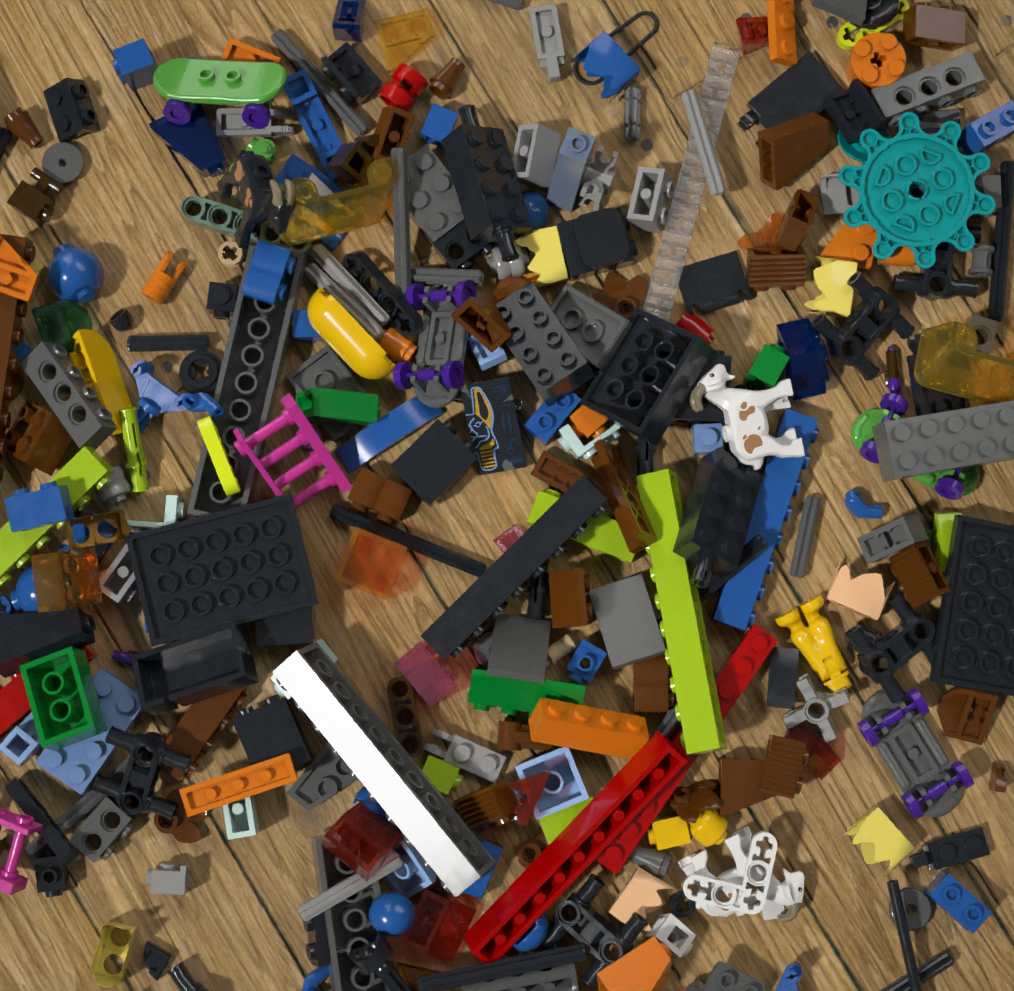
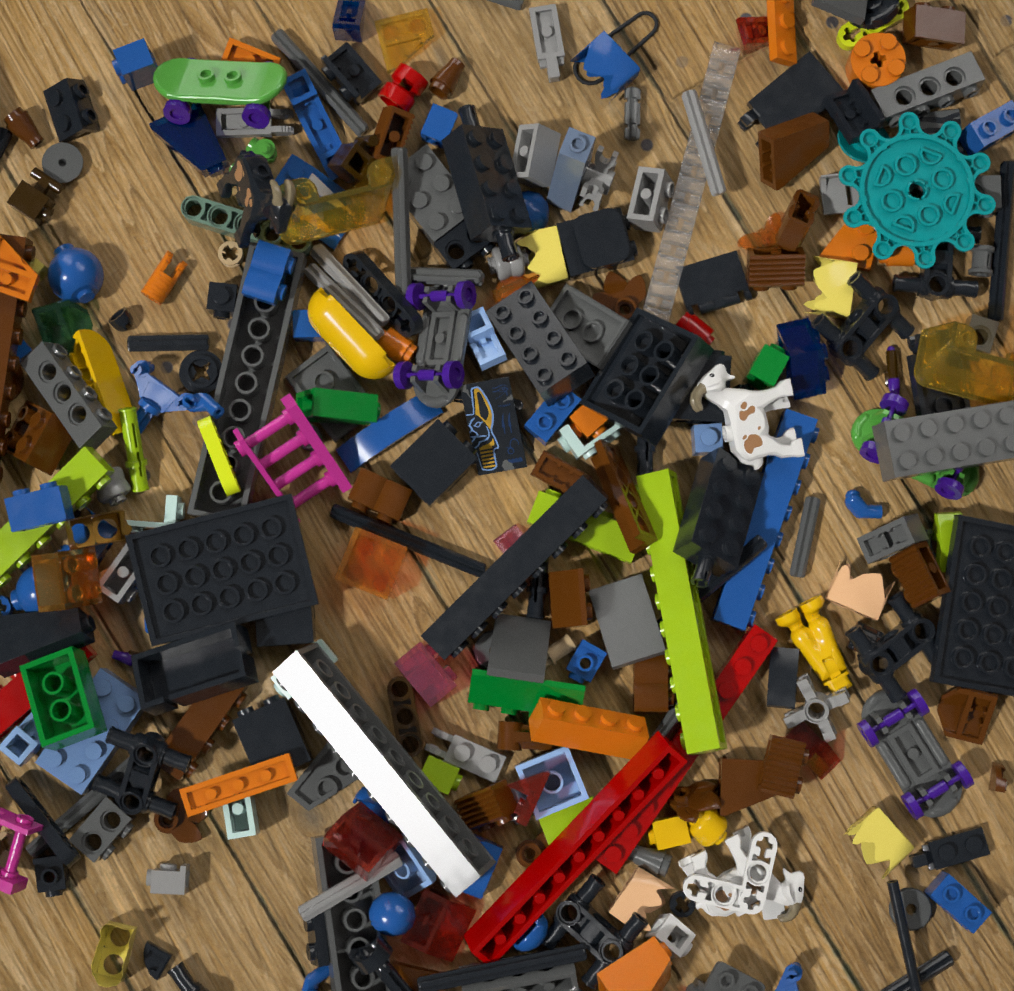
(483, 322): reddish brown slope -> none

